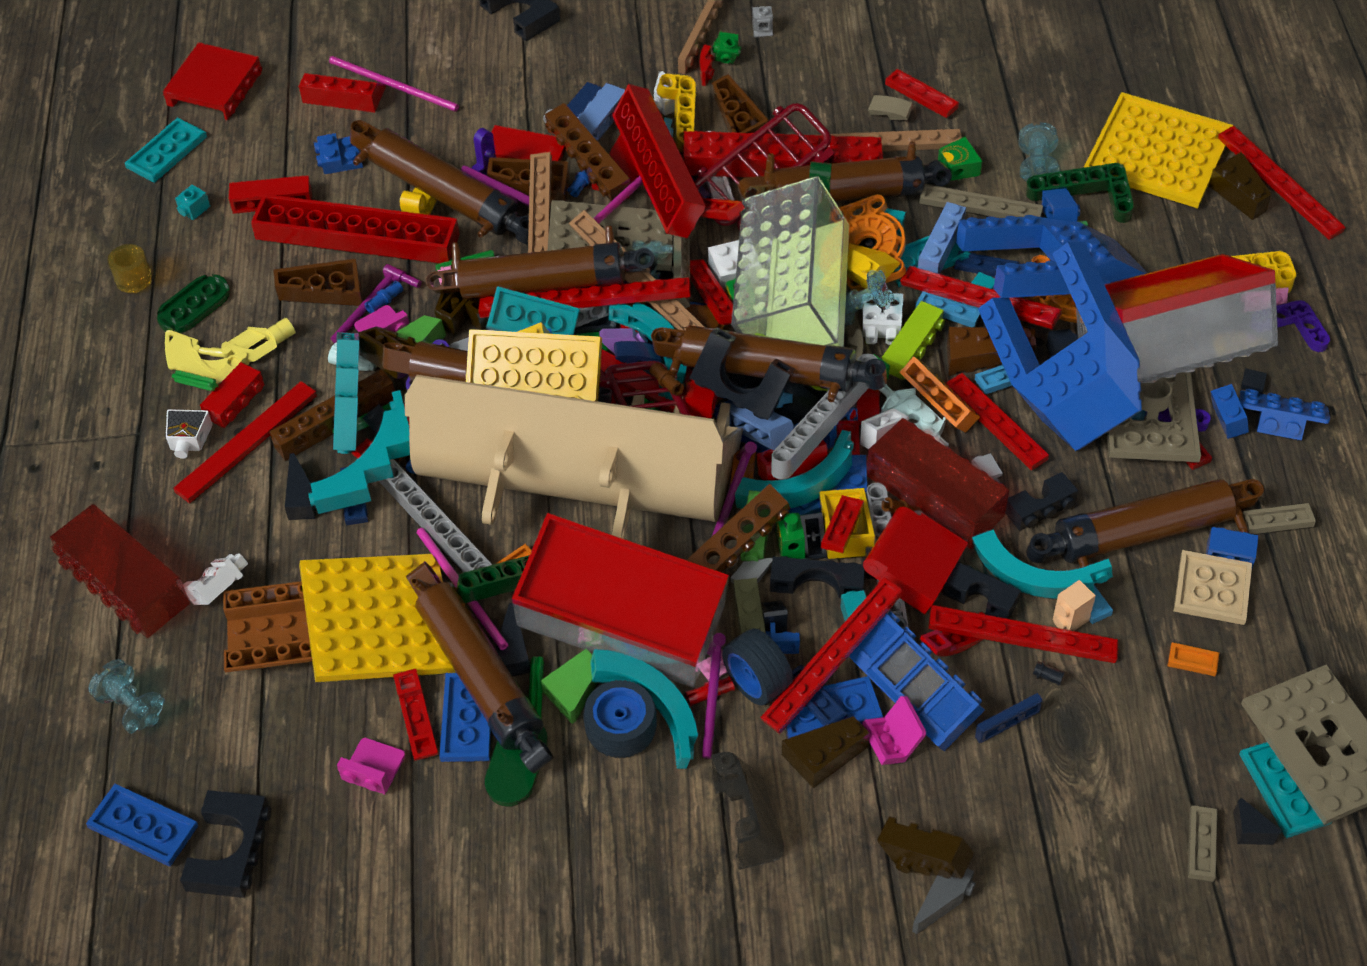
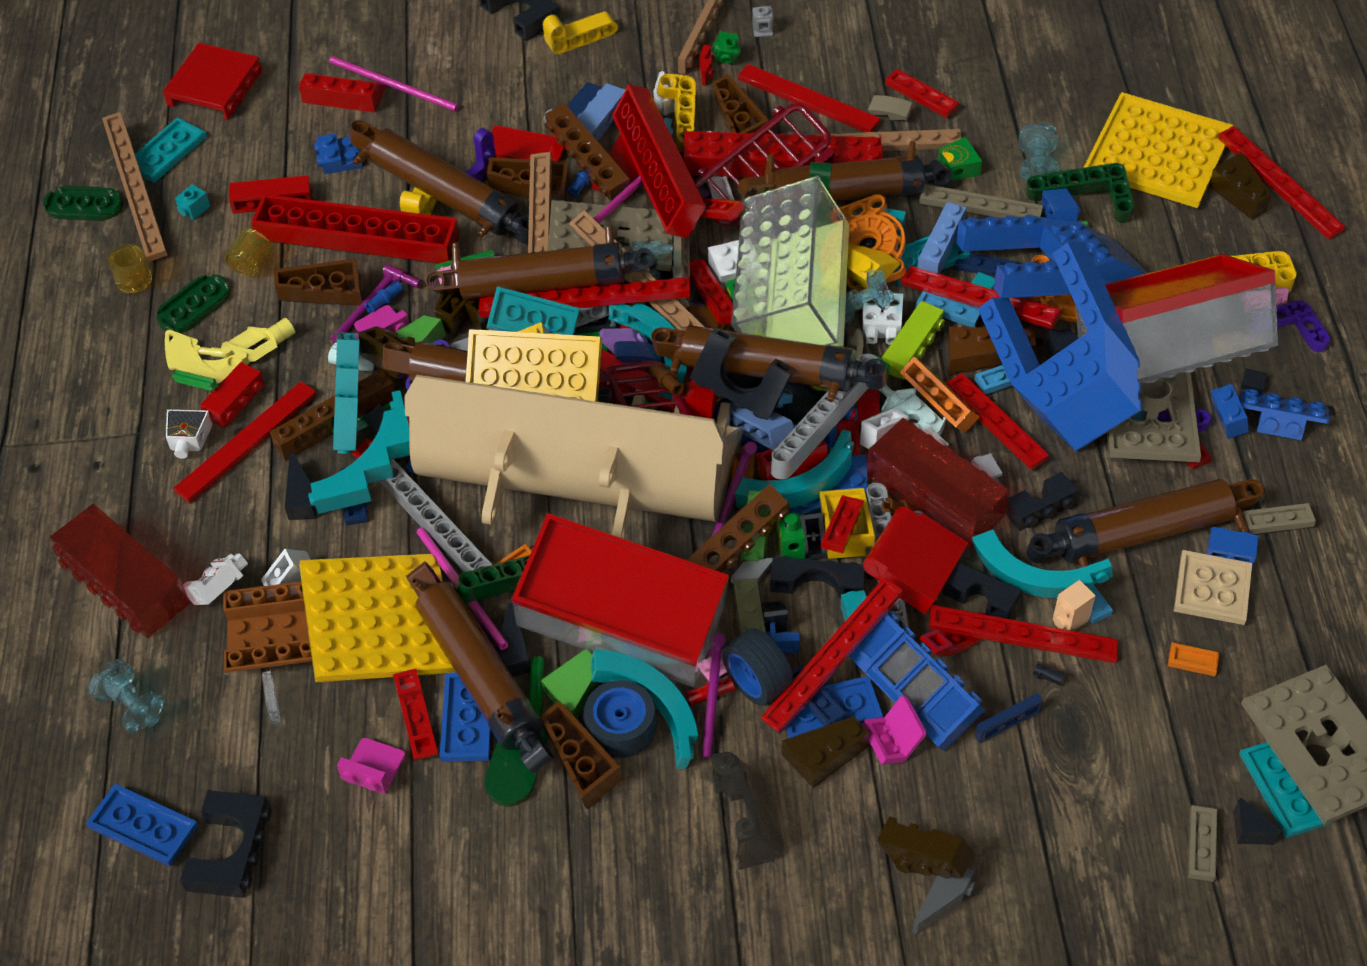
(83, 203): none -> dark green tile
(134, 187): none -> medium nougat plate
(248, 252): none -> clear yellow piece
(271, 697): none -> clear tile
(285, 568): none -> white slope
(518, 196): magenta tile -> none
(578, 33): none -> yellow beam
(583, 757): none -> reddish brown wedge
(811, 99): none -> red tile

